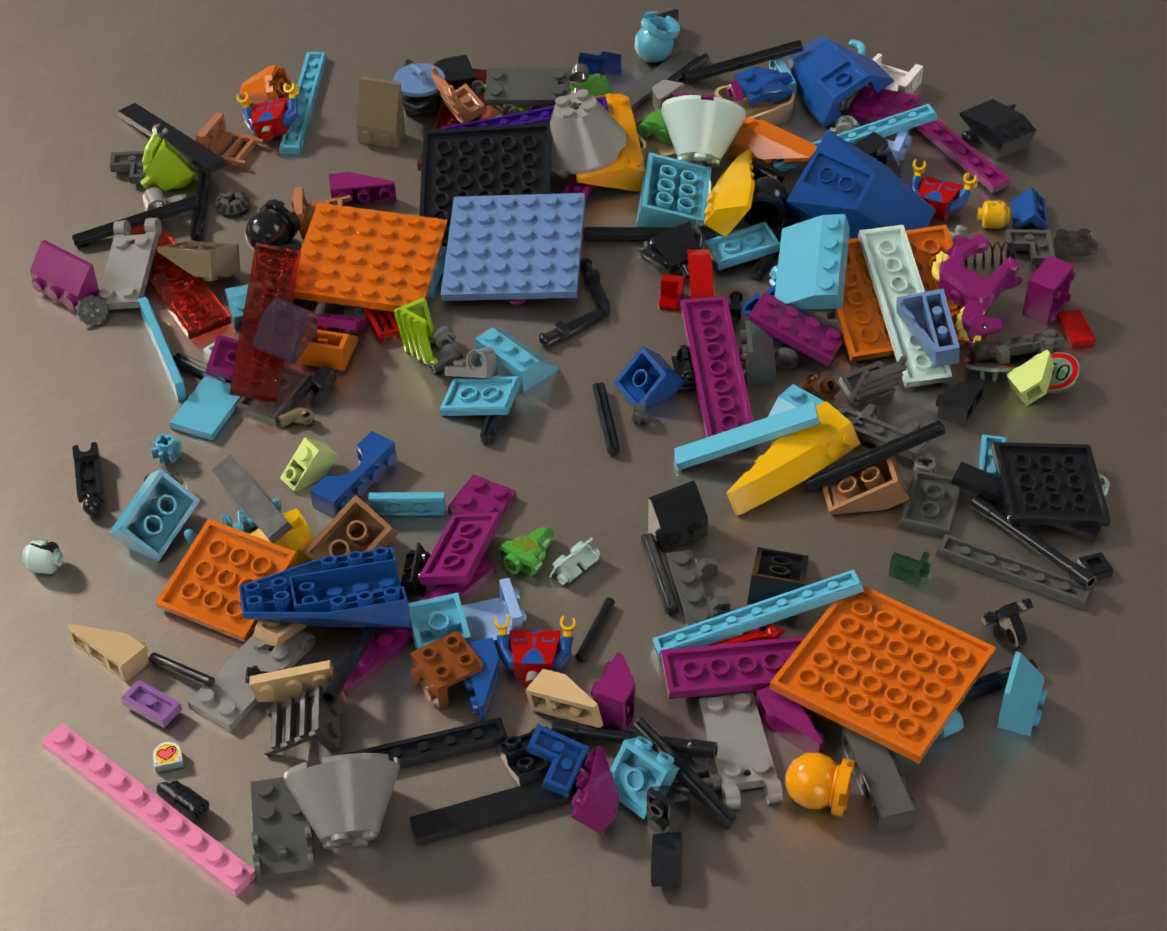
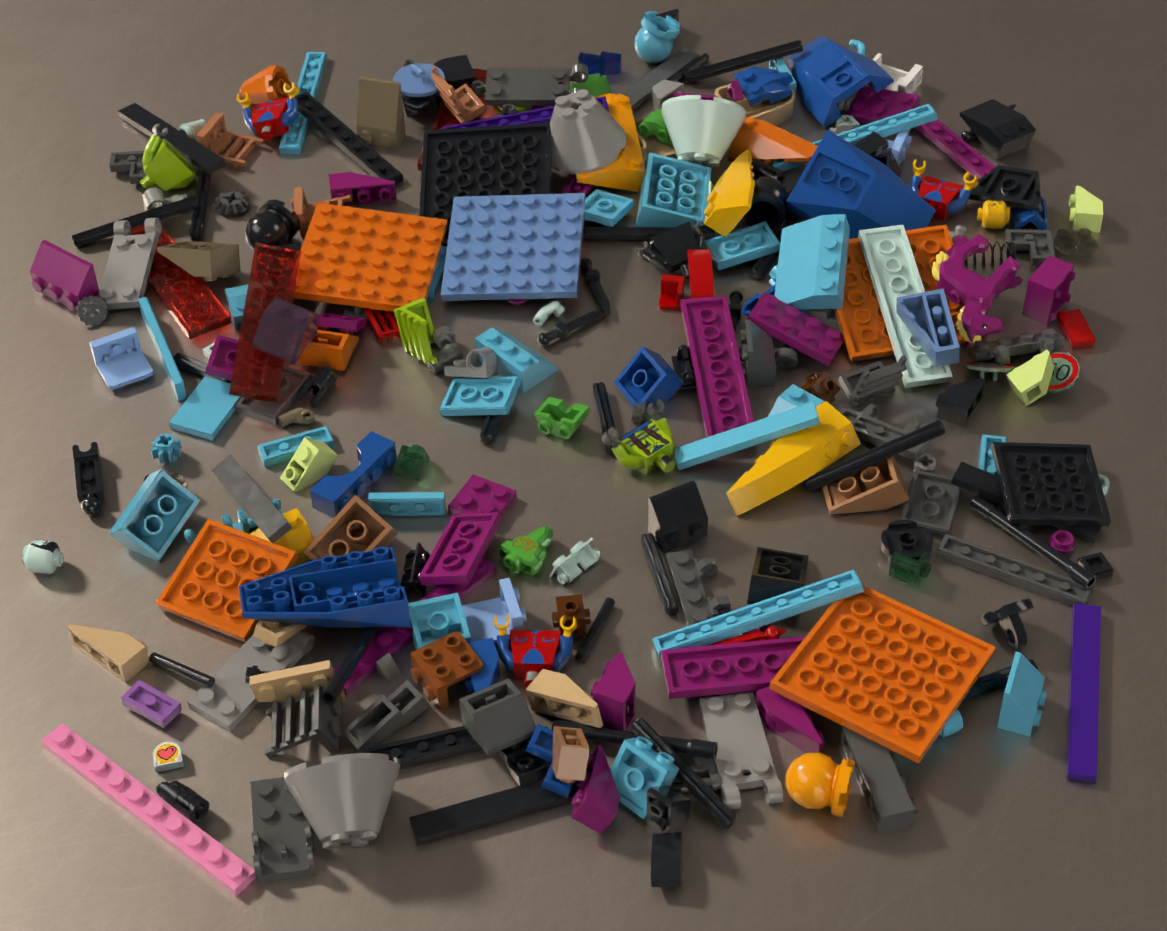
(120, 359): none -> light blue bracket
(192, 128): none -> light aqua cone
(284, 449): none -> medium azure tile
(346, 139): none -> black tile
(386, 716): none -> dark grey slope
(387, 668): none -> light grey piece
(410, 461): none -> clear green bracket
(497, 716): none -> dark grey slope
(545, 311): none -> light aqua arm
(559, 419): none -> bright green cylinder
(569, 754): none -> medium nougat slope
(571, 607): none -> reddish brown brick
(606, 207): none -> medium azure plate
(646, 446): none -> torso
(904, 529): none -> black plate
(1012, 185): none -> black wing
(1062, 541): none -> magenta plate
(1084, 693): none -> dark purple tile
(1085, 210): none -> yellowish green slope

